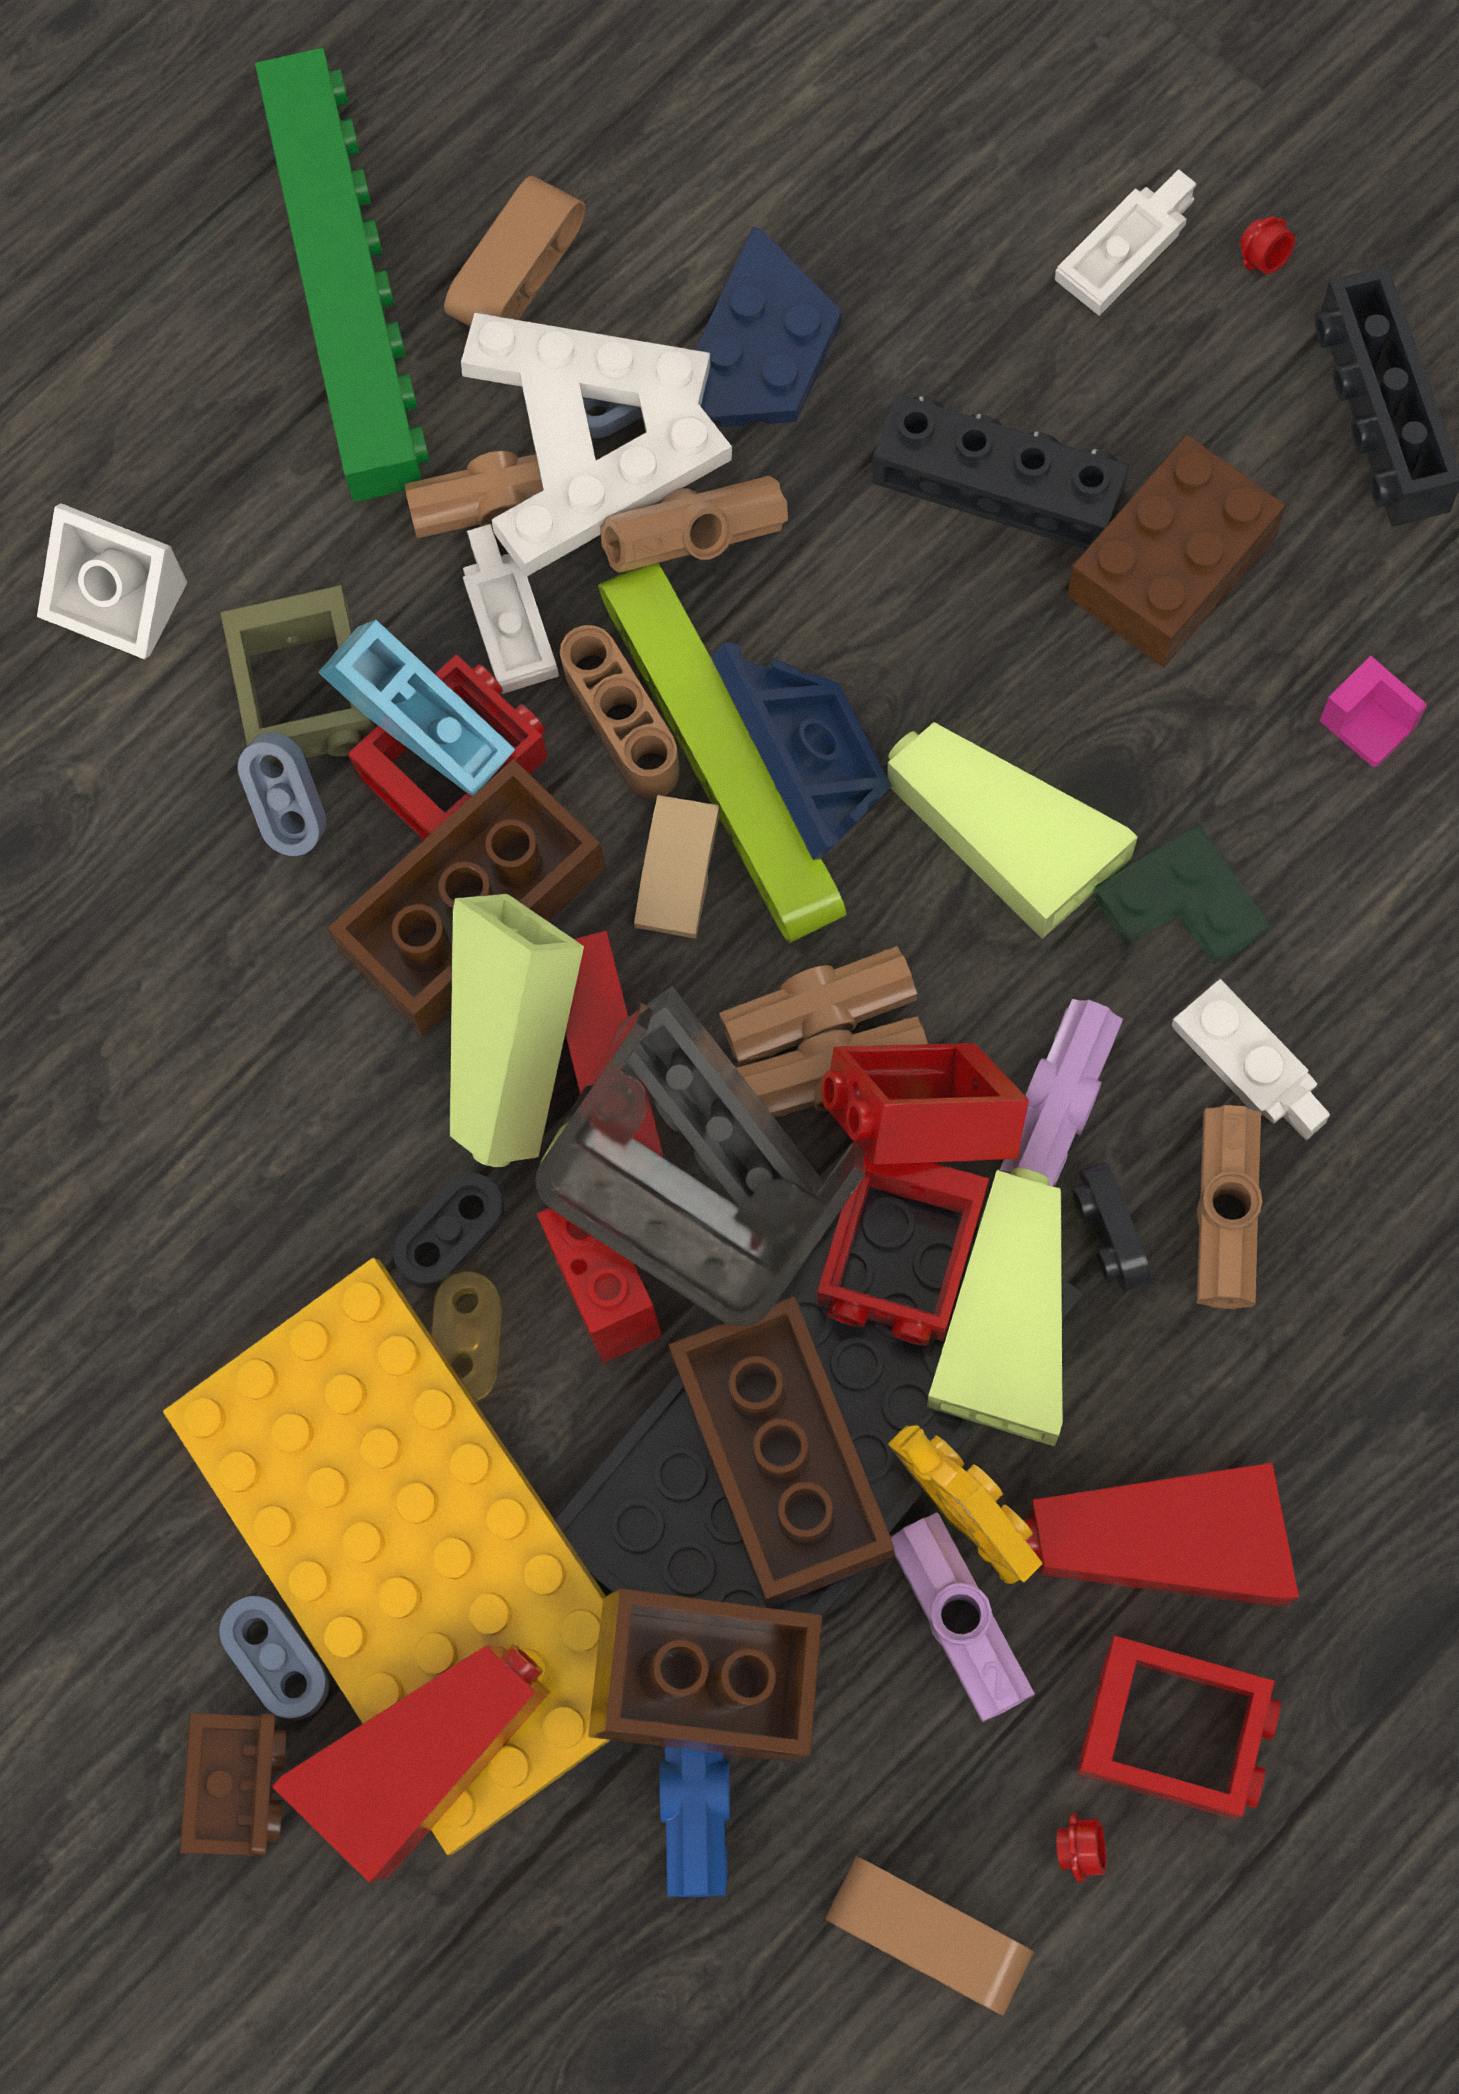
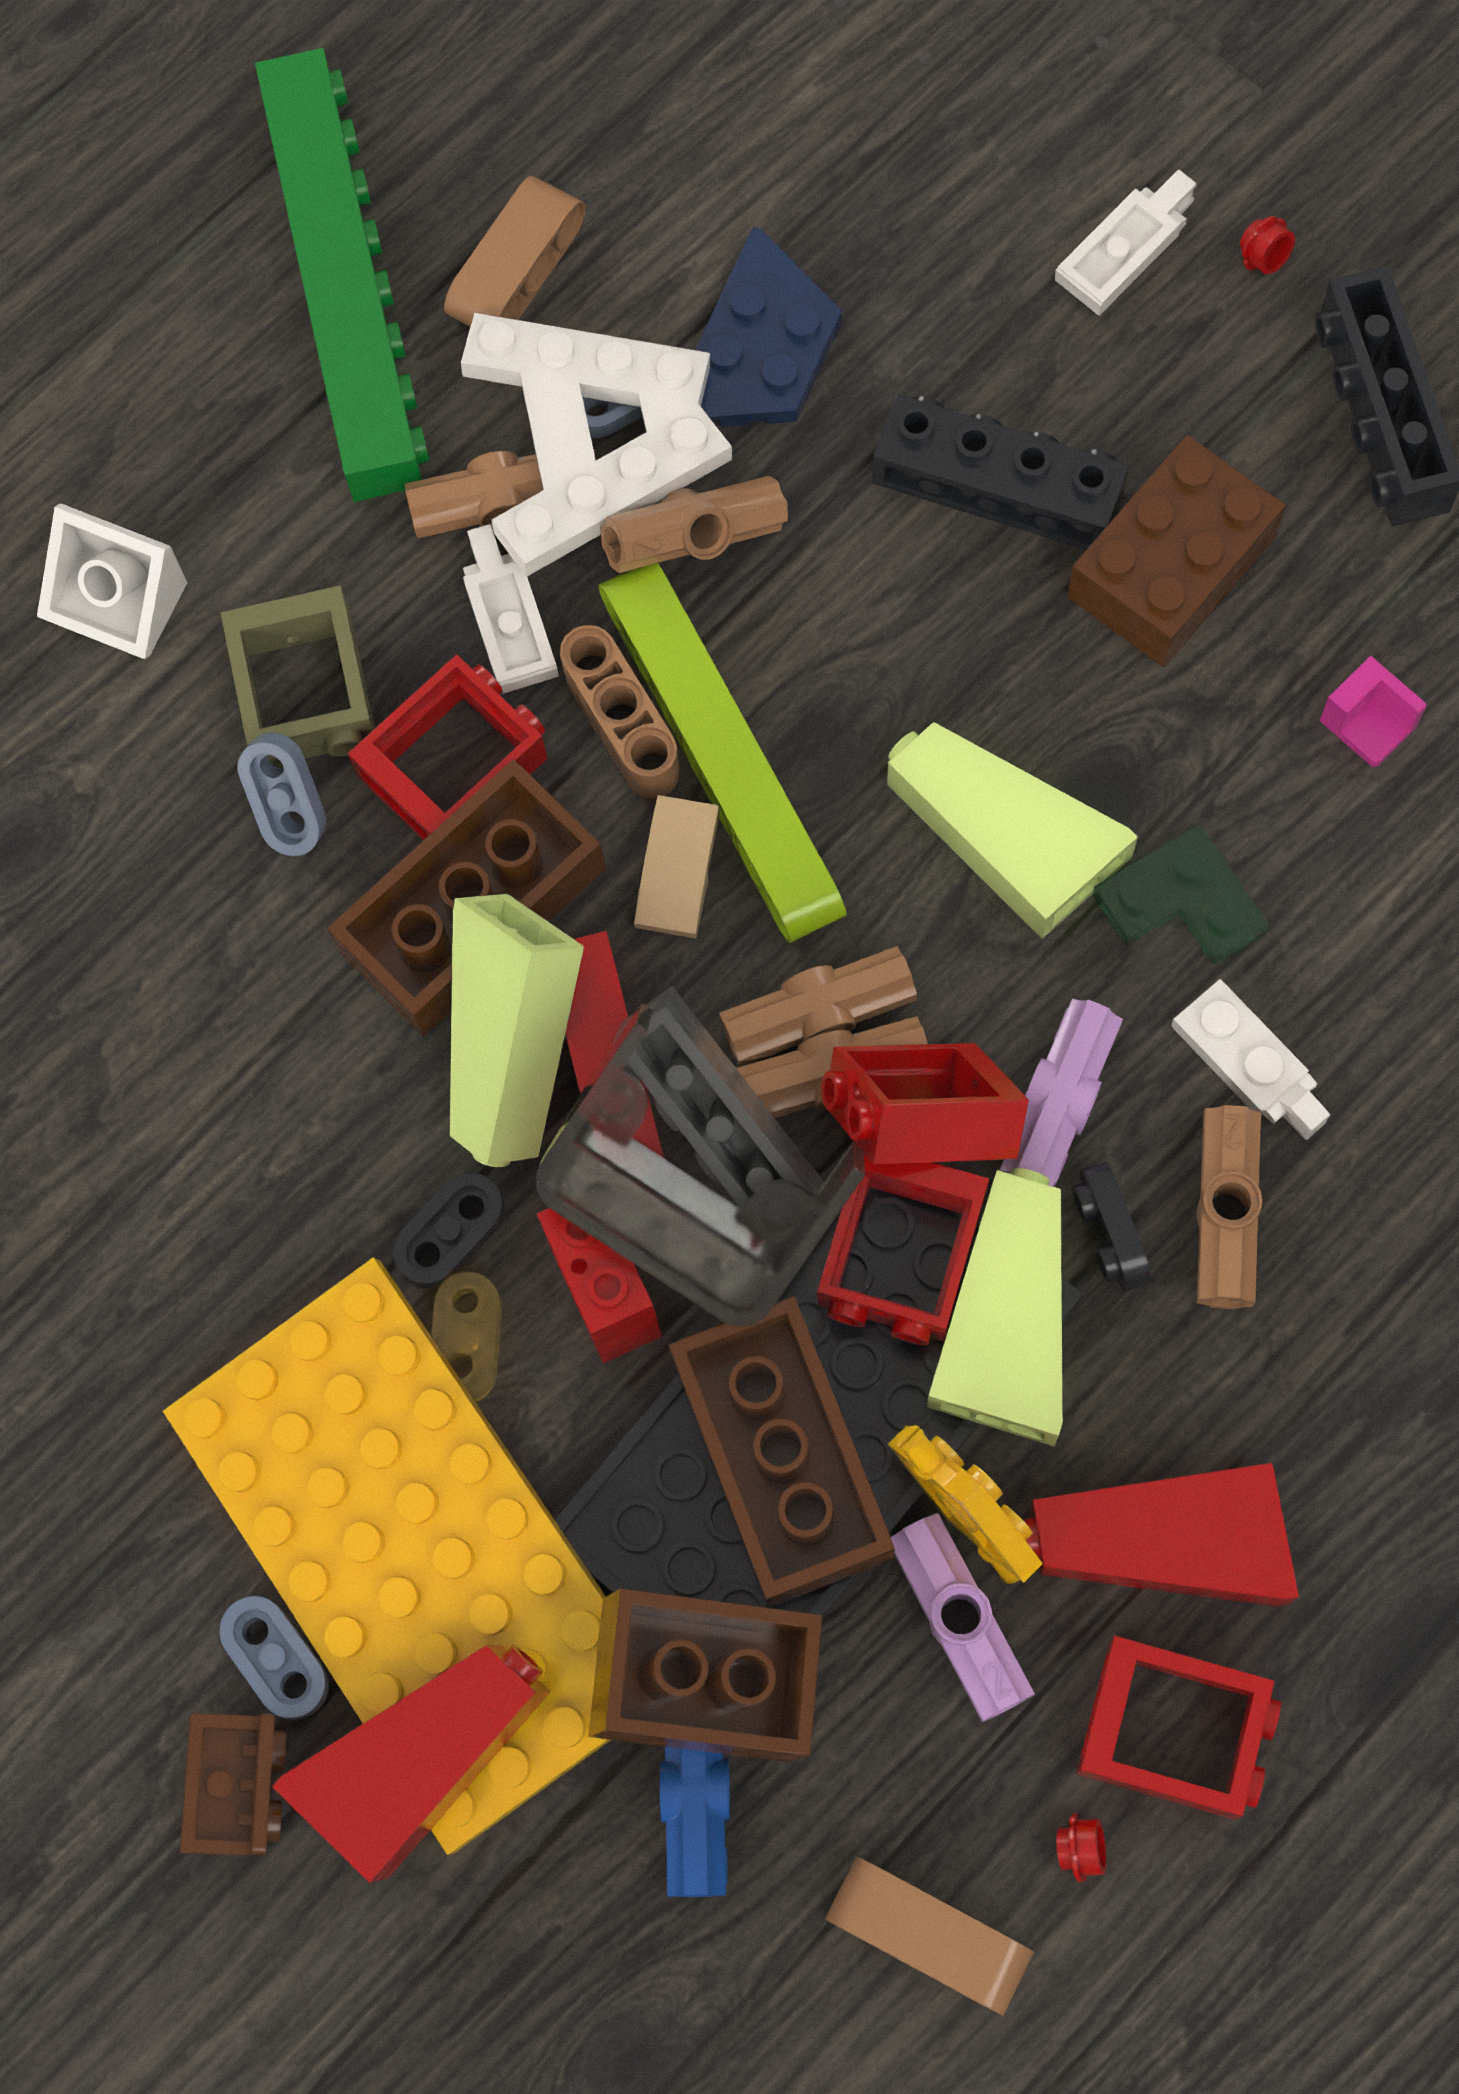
(415, 707): medium azure slope -> none
(807, 745): dark blue wing -> none

